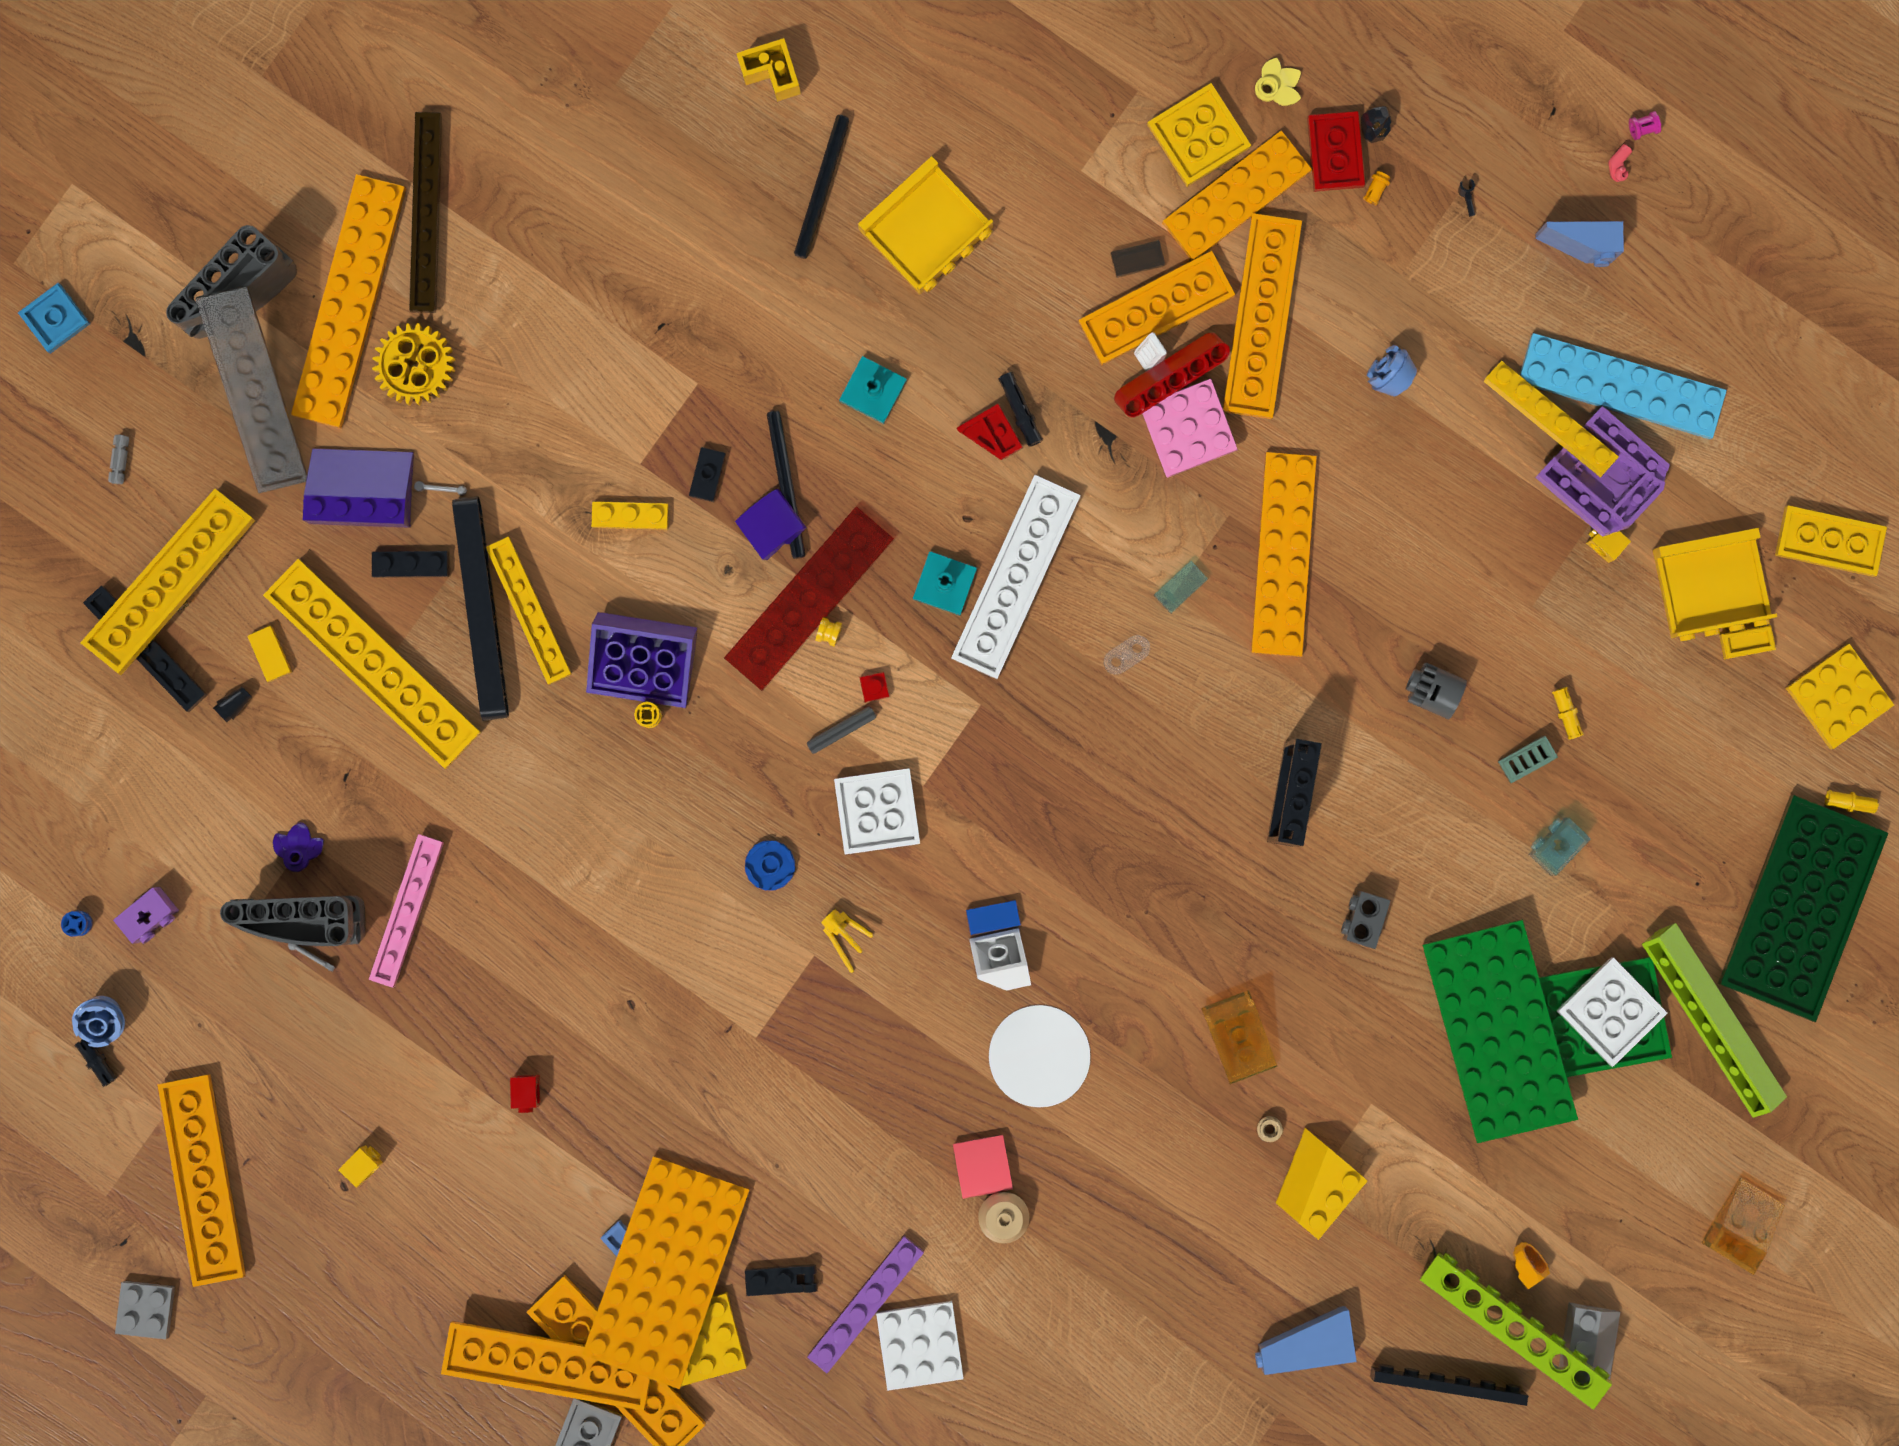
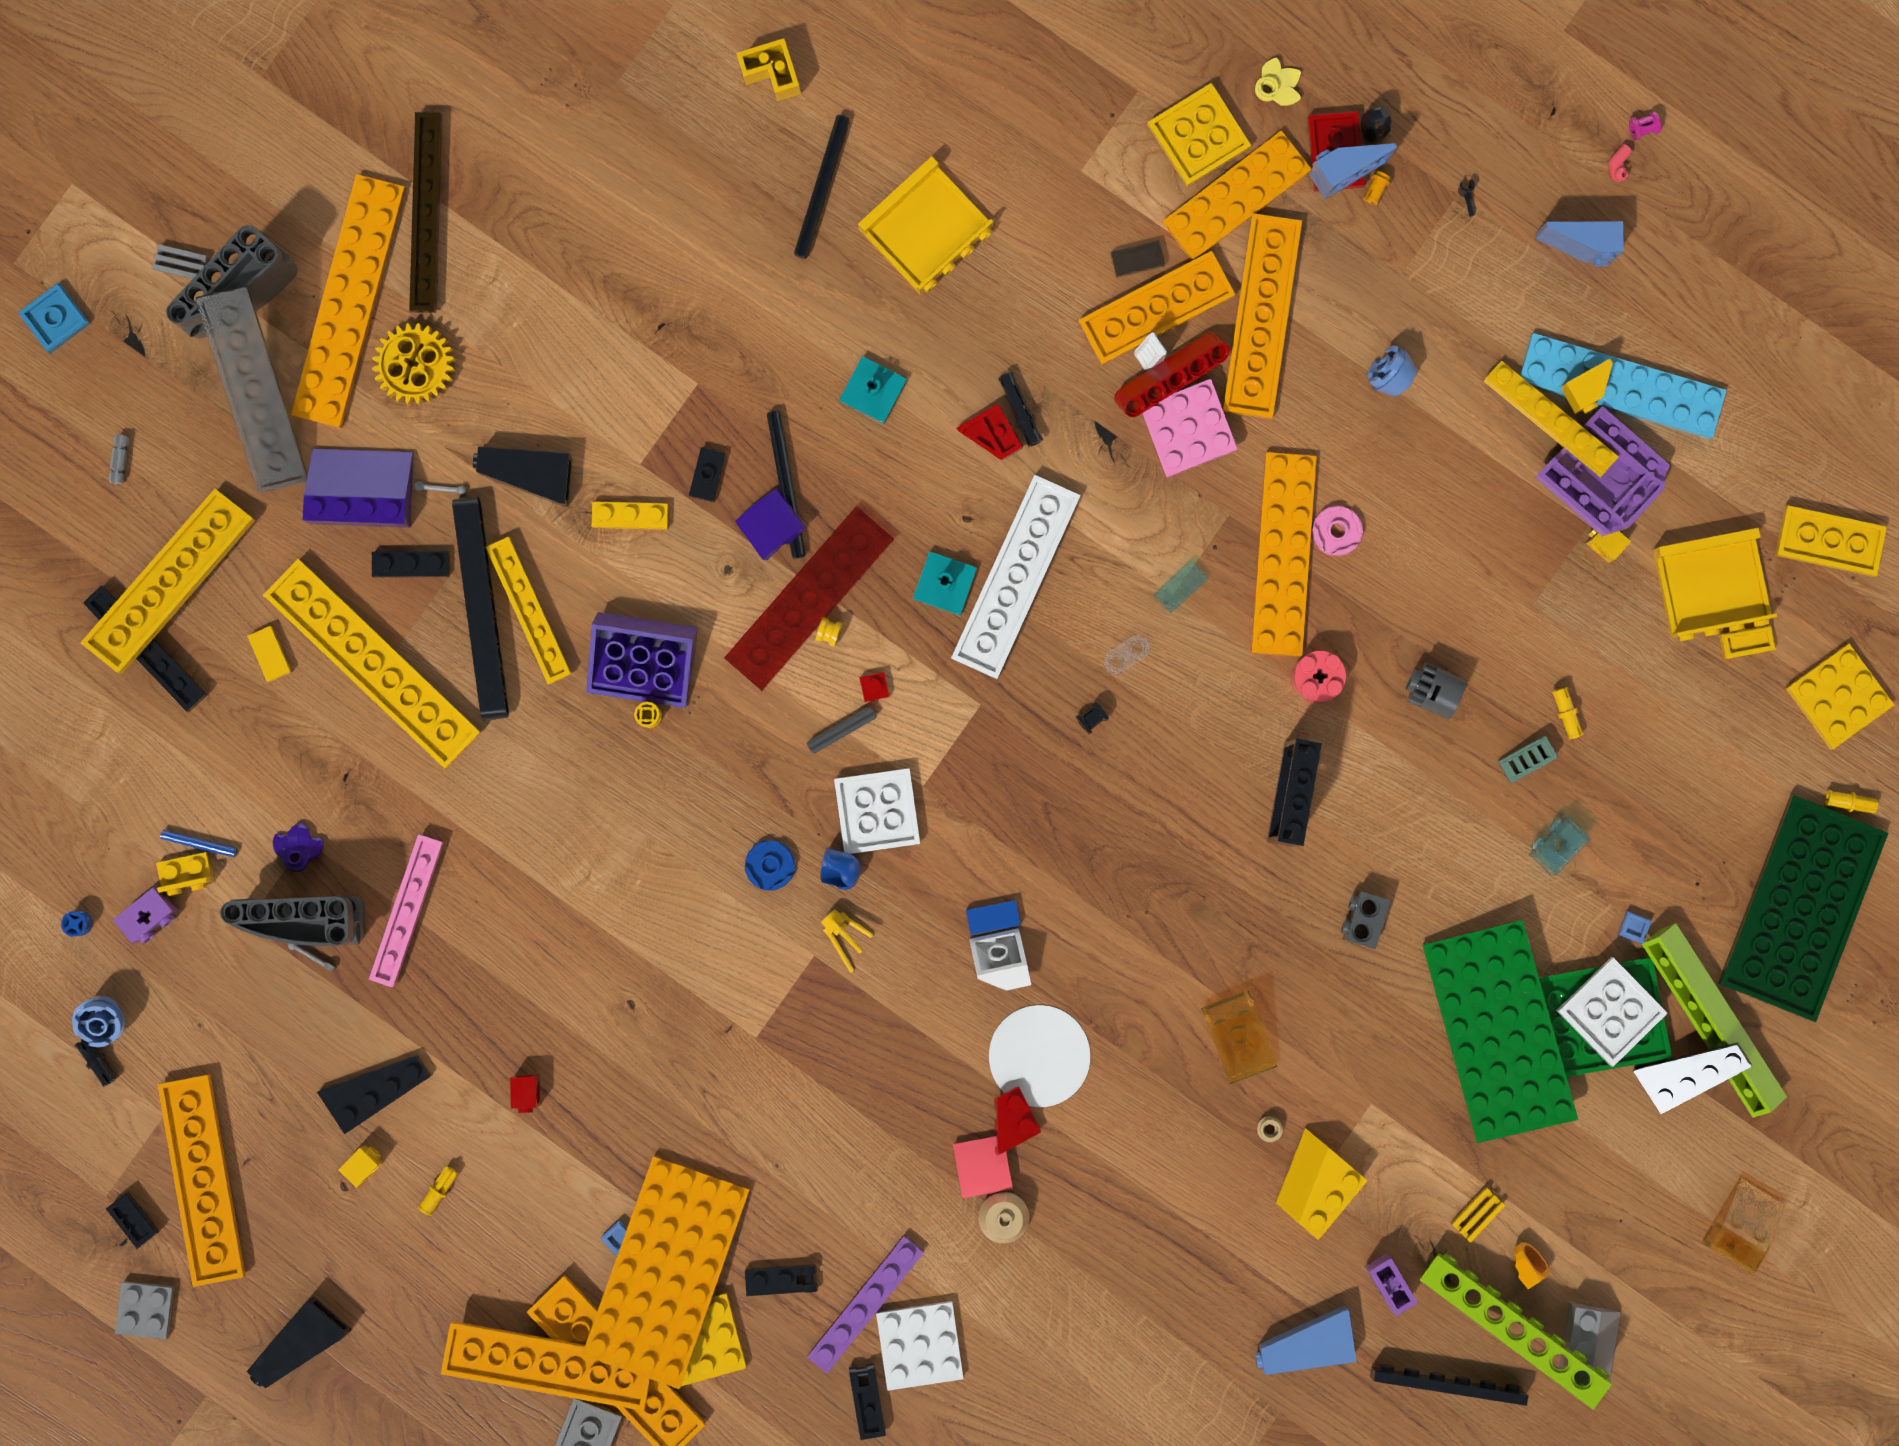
(132, 1220): none -> black plate
(159, 257): none -> light grey tile
(185, 872): none -> yellow bracket
(198, 843): none -> blue bar
(232, 704): black cone -> none
(304, 1337): none -> black slope
(368, 1094): none -> black wing
(437, 1191): none -> yellow axle
(533, 472): none -> black slope
(840, 869): none -> blue hair
(867, 1402): none -> black plate
(1013, 1120): none -> red wing
(1092, 718): none -> black bush
(1322, 531): none -> bright pink tile
(1328, 666): none -> coral brick
(1346, 165): none -> medium blue slope
(1391, 1284): none -> medium lavender brick
(1485, 1221): none -> yellow tile
(1588, 387): none -> yellow slope
(1634, 927): none -> medium blue tile
(1688, 1076): none -> wing

